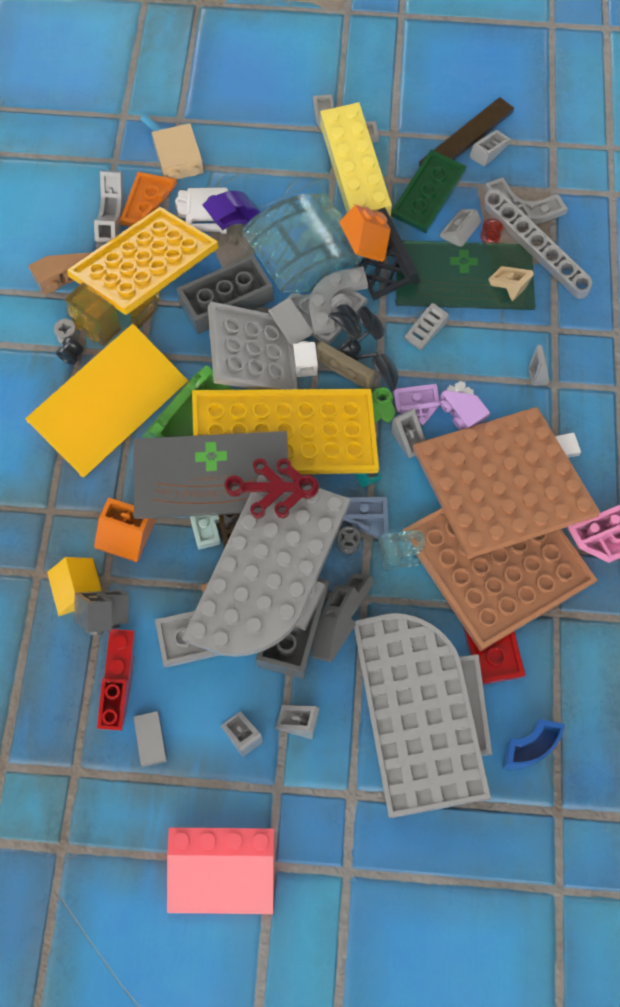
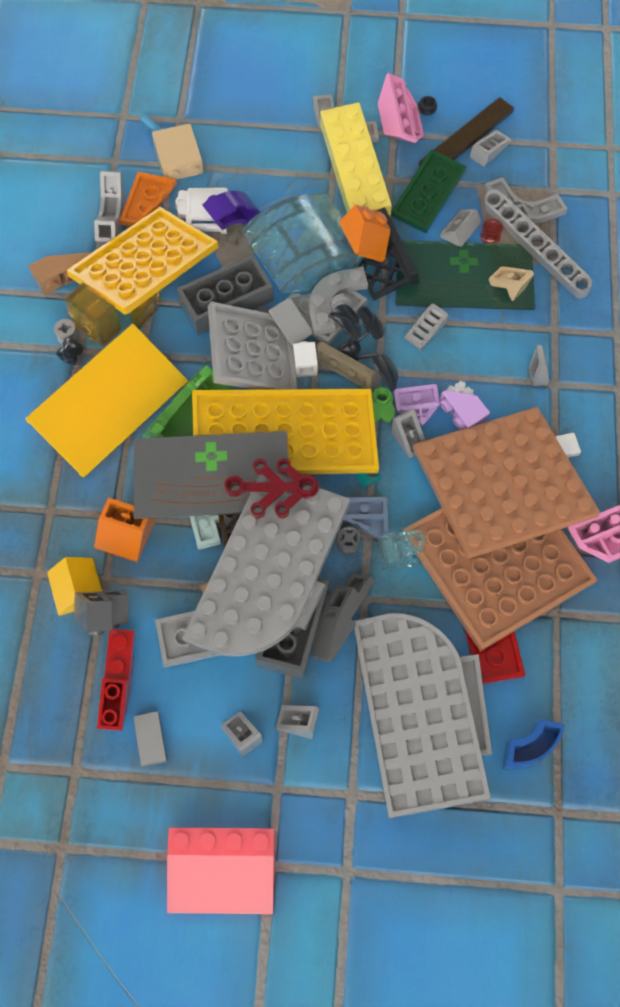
(399, 111): none -> bright pink wedge
(427, 105): none -> black plate

